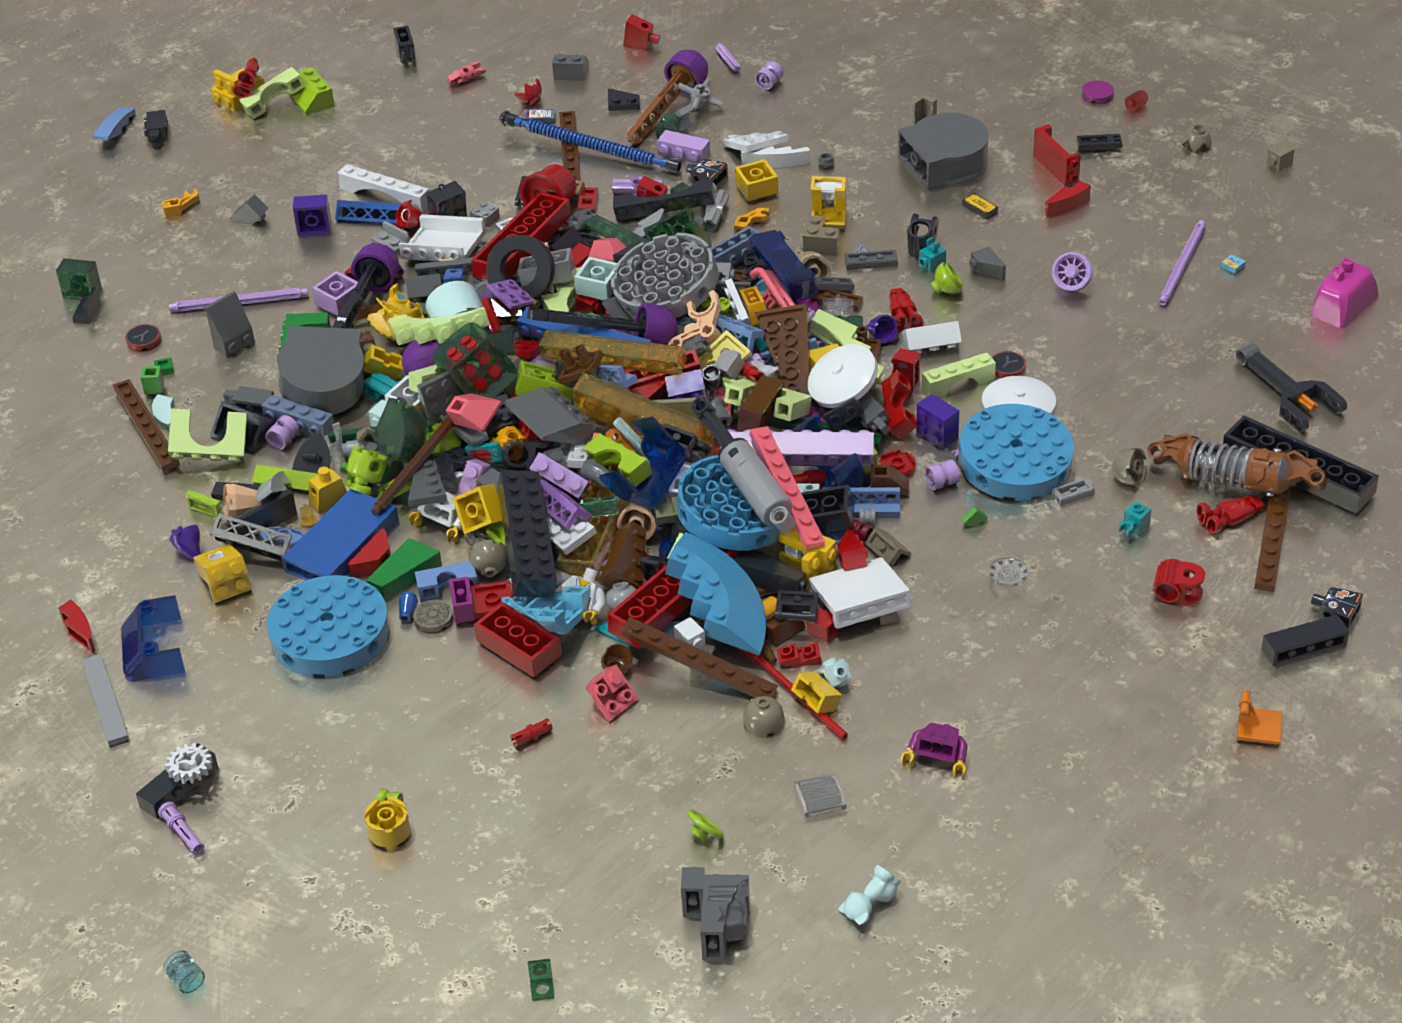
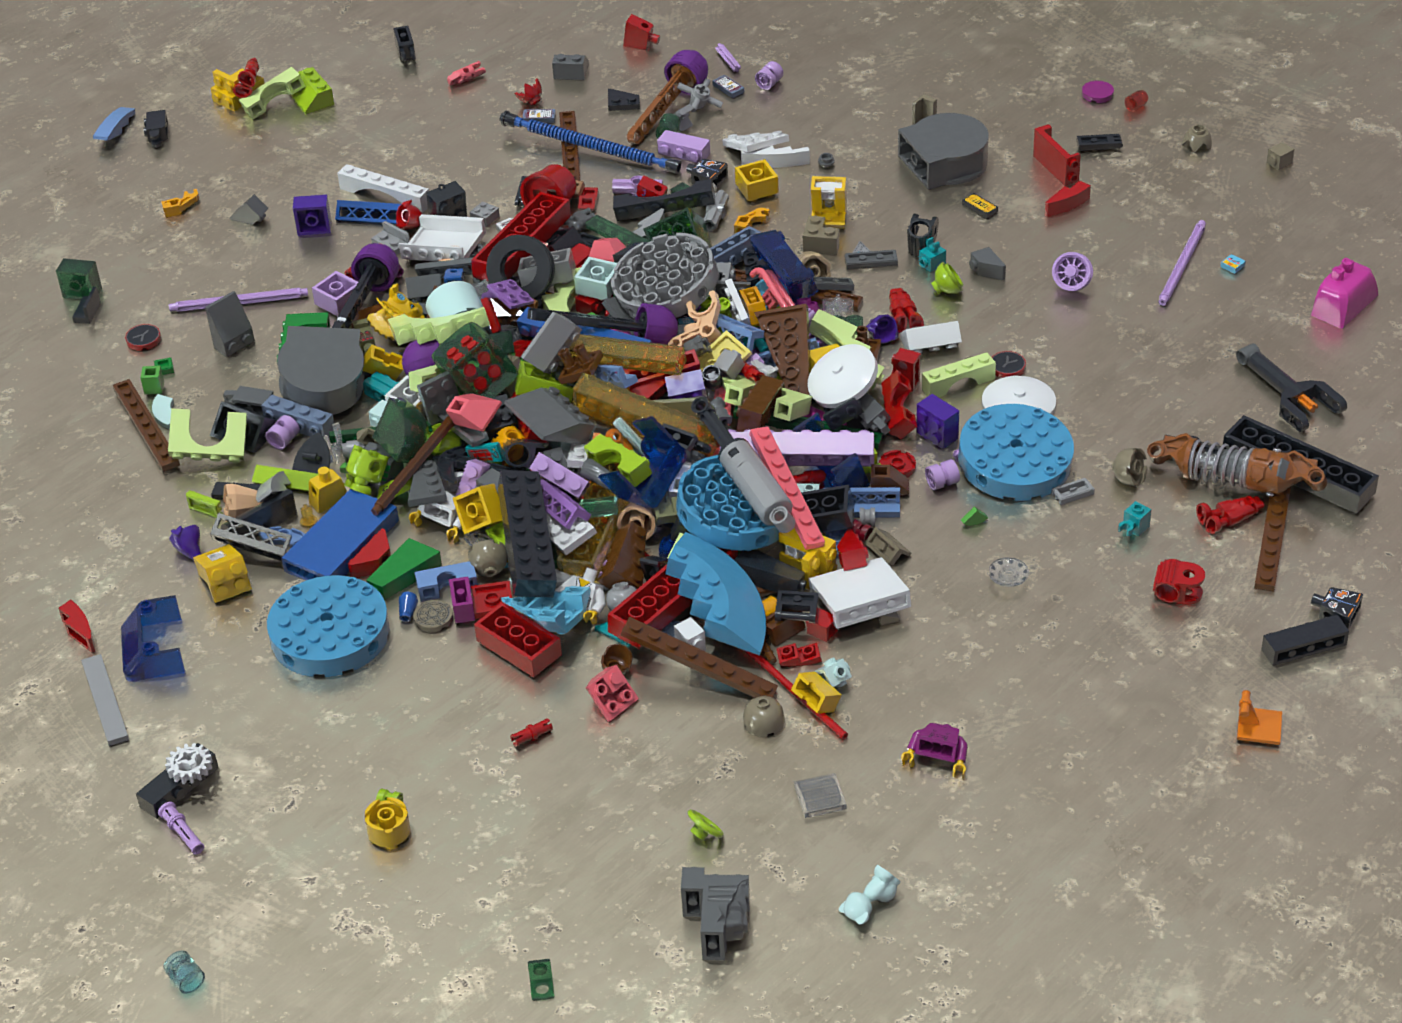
(554, 336): none -> light grey slope
(728, 86): none -> tile

